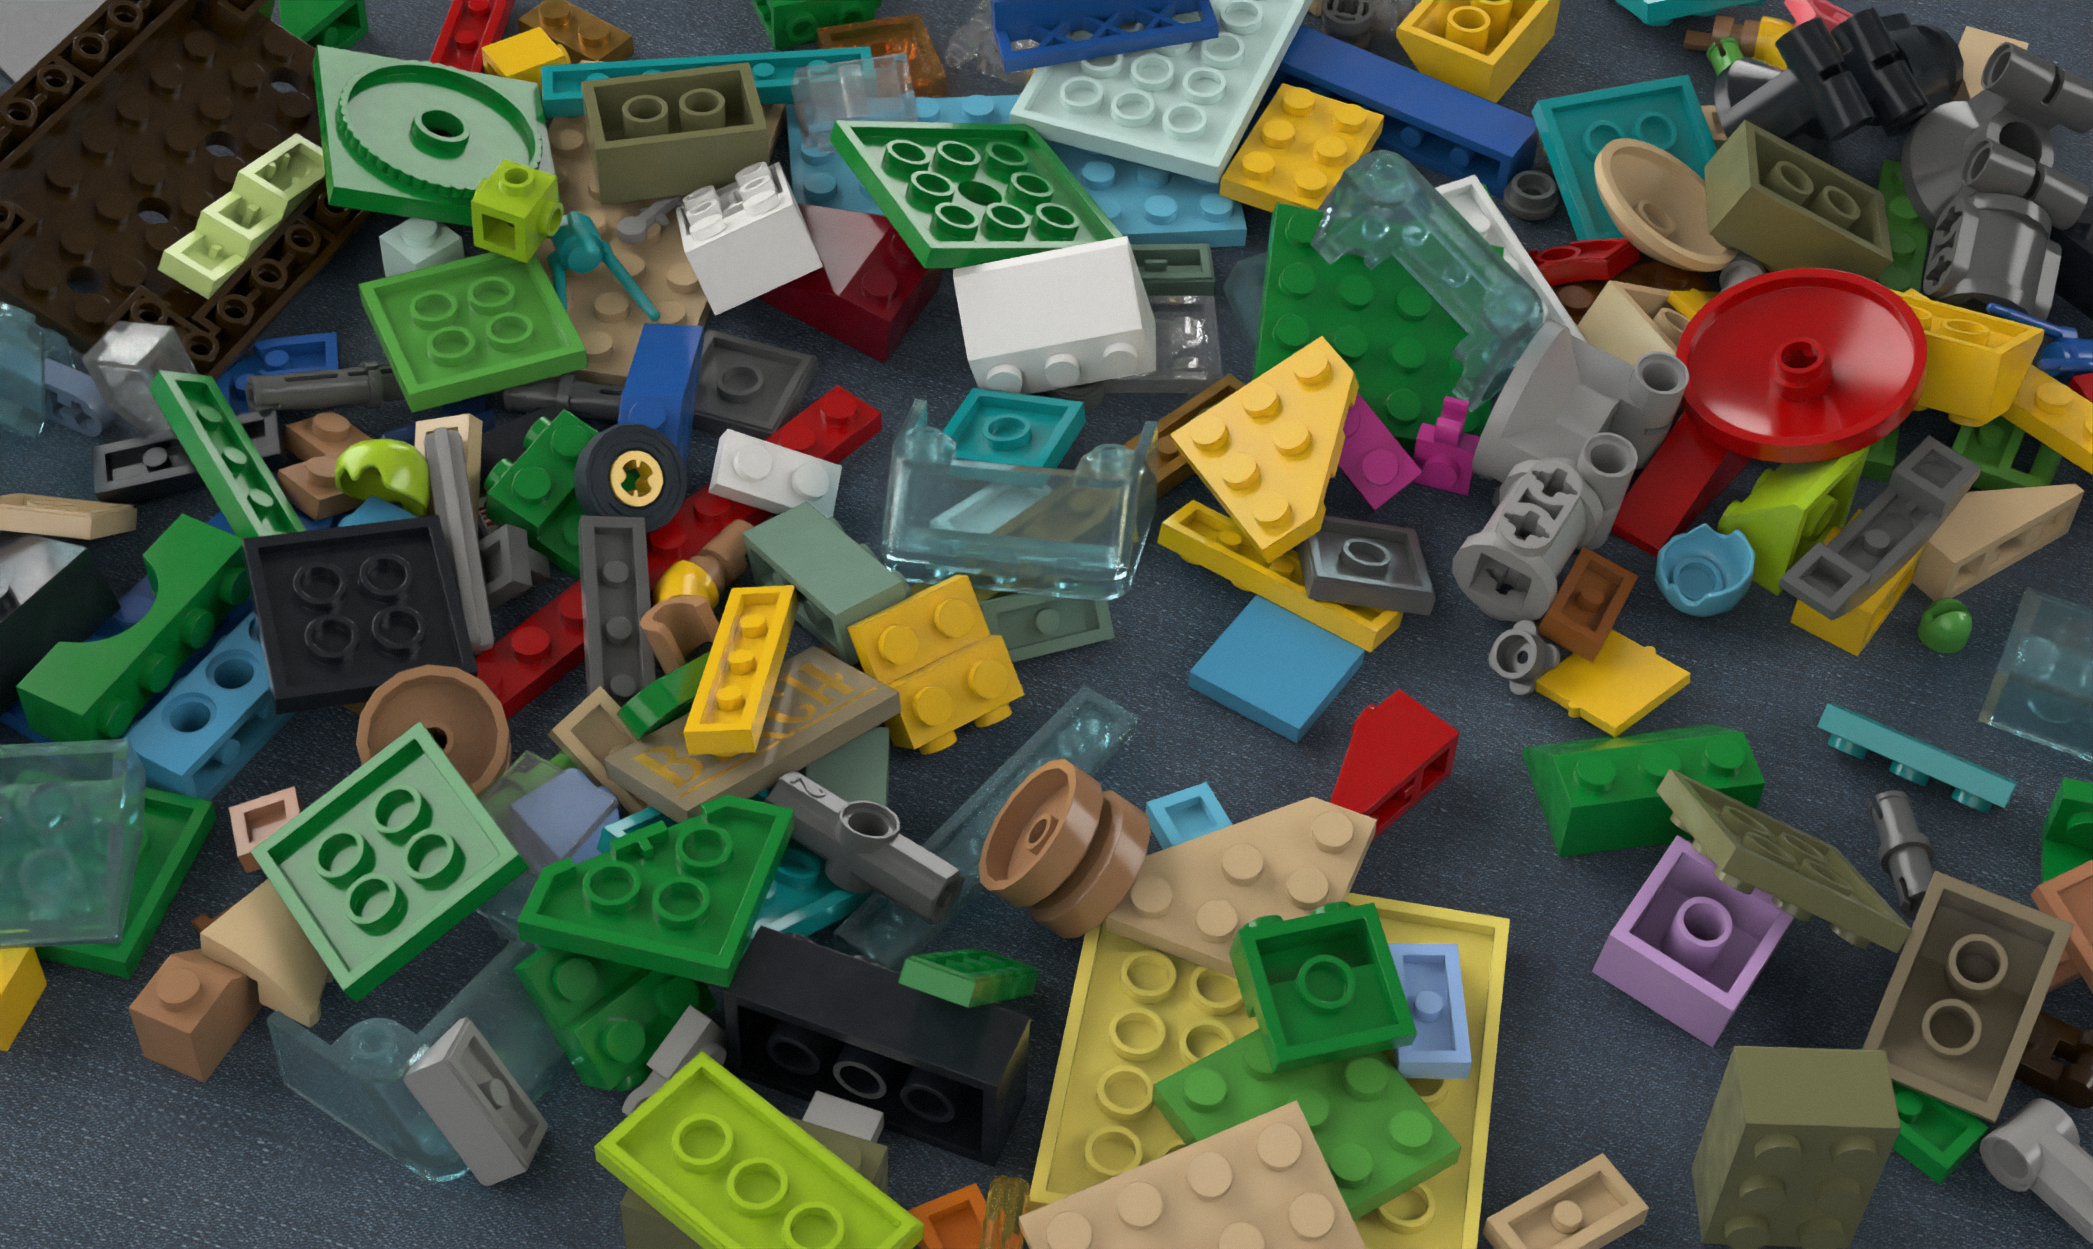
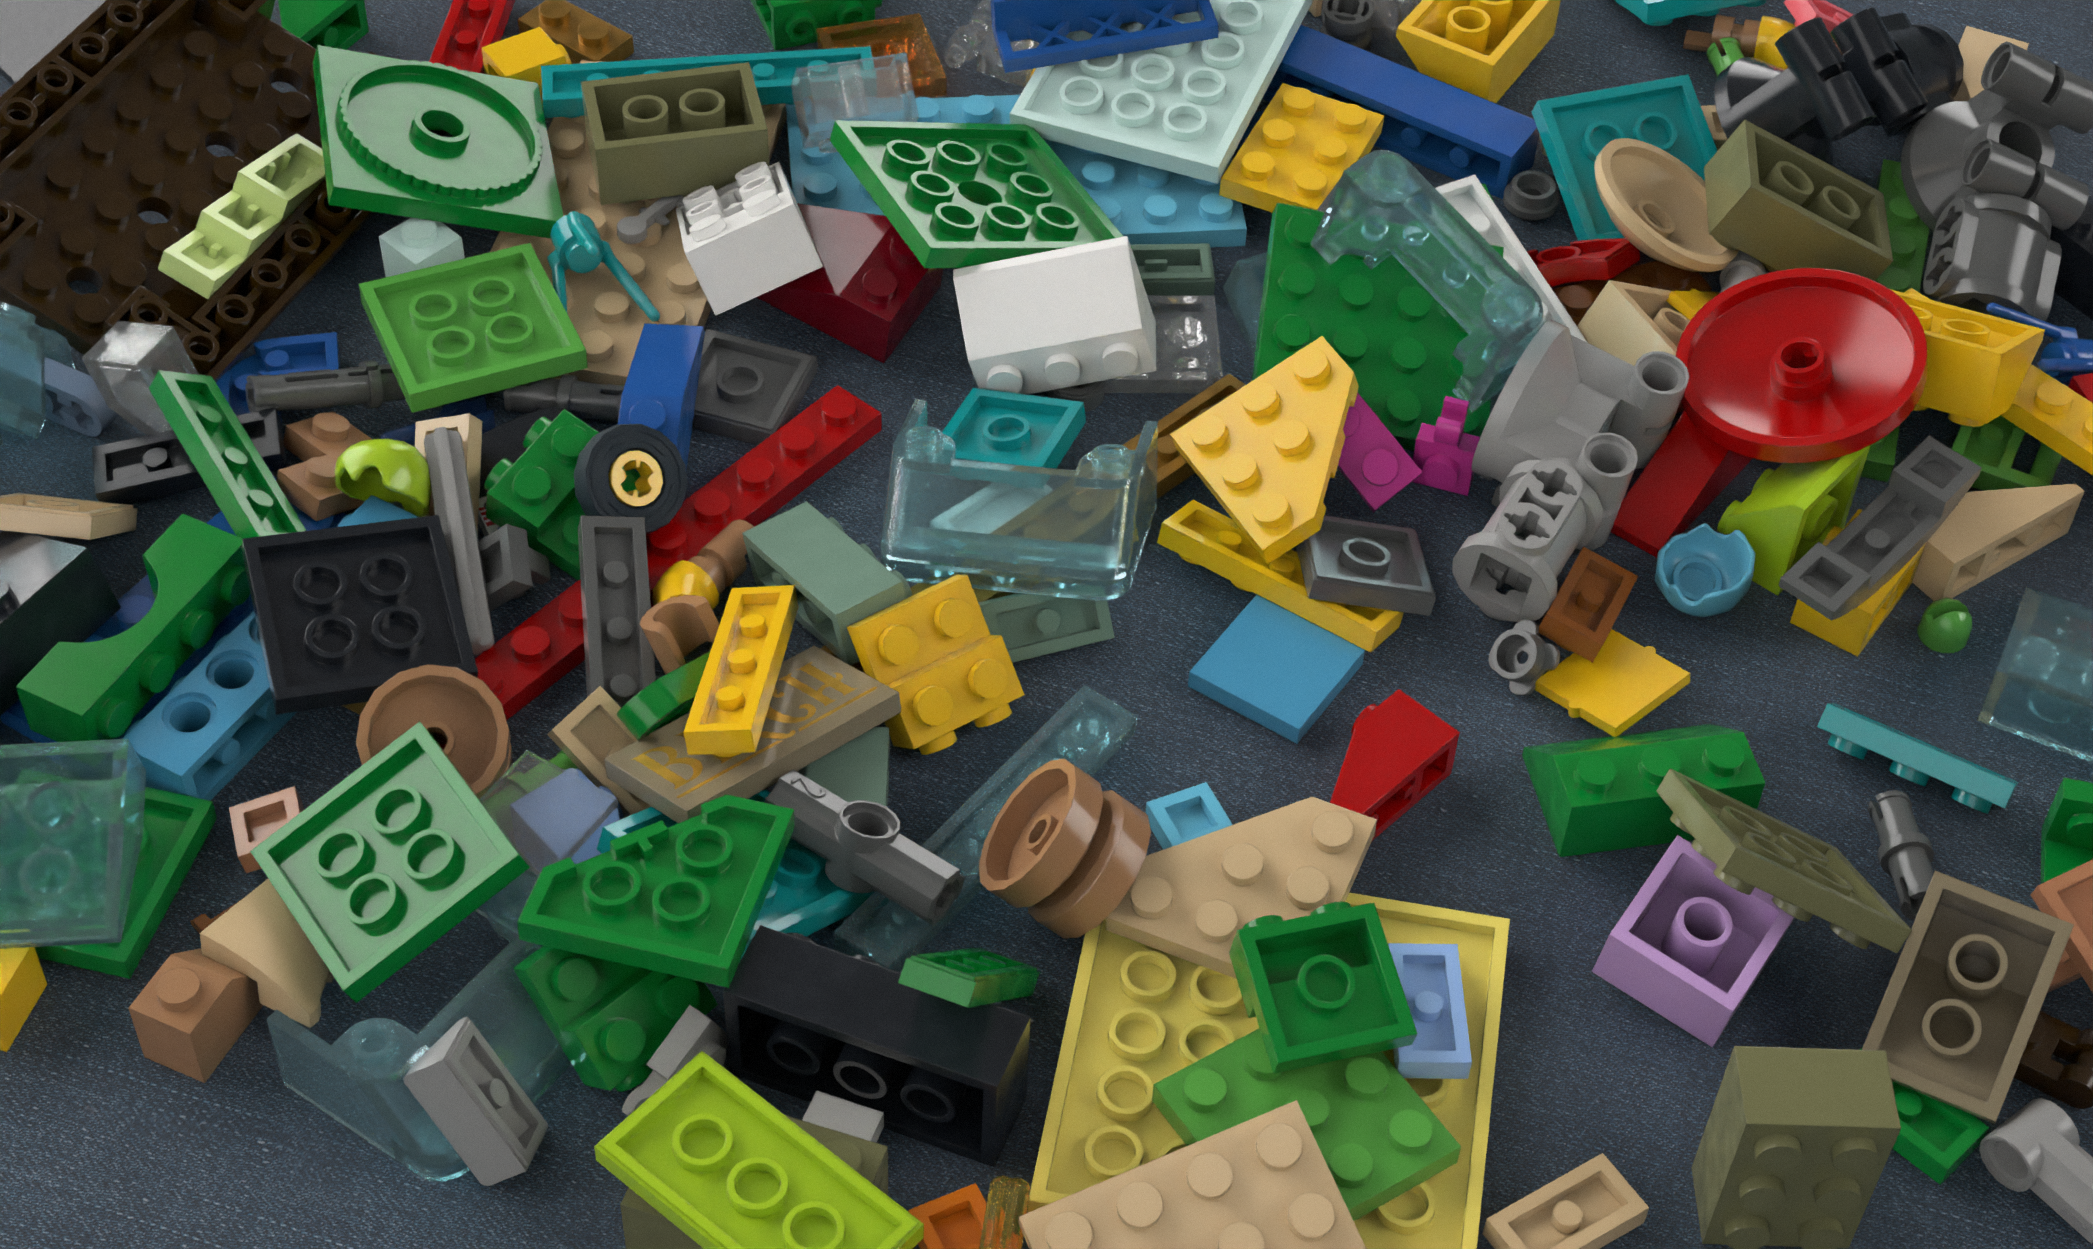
(515, 210): lime brick -> none
(772, 475): white plate -> none

